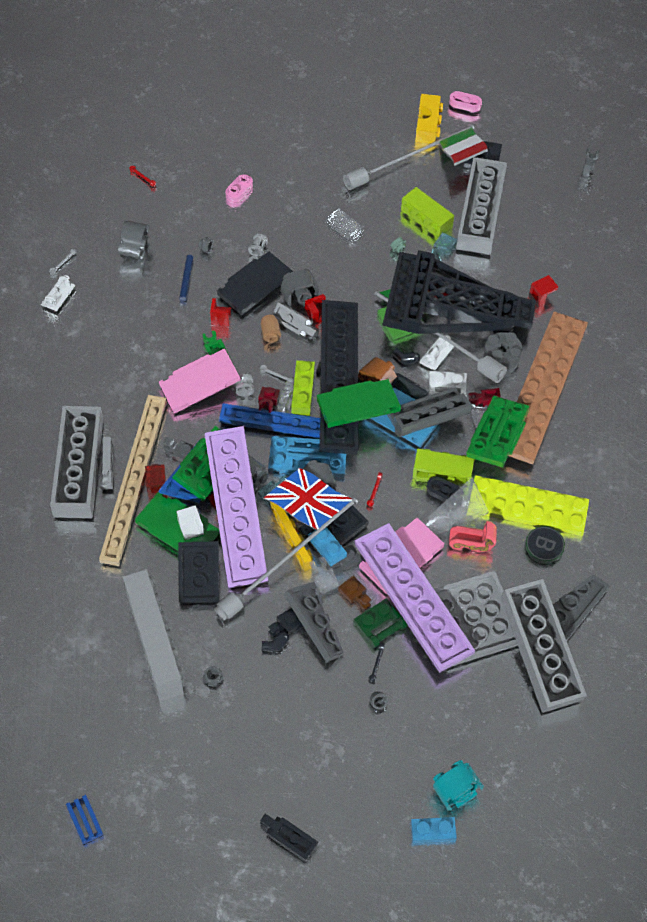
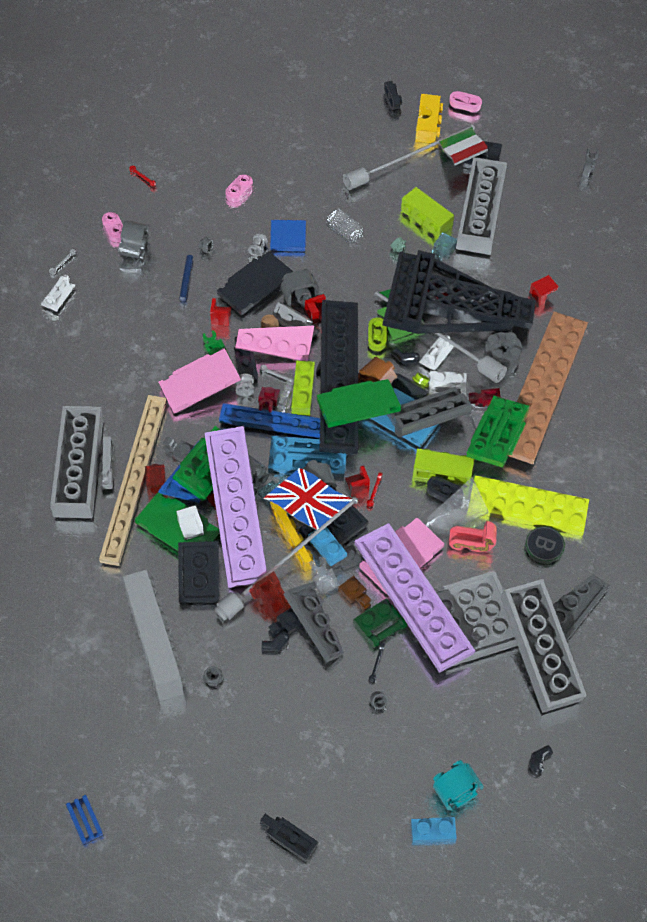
(111, 224): none -> bright pink plate
(245, 362): none -> black plate
(270, 596): none -> clear red cylinder
(277, 341): none -> bright pink wing
(288, 235): none -> blue tile
(358, 483): none -> red panel
(377, 335): none -> lime plate
(391, 93): none -> black plate
(421, 379): none -> lime plate
(537, 758): none -> black arm

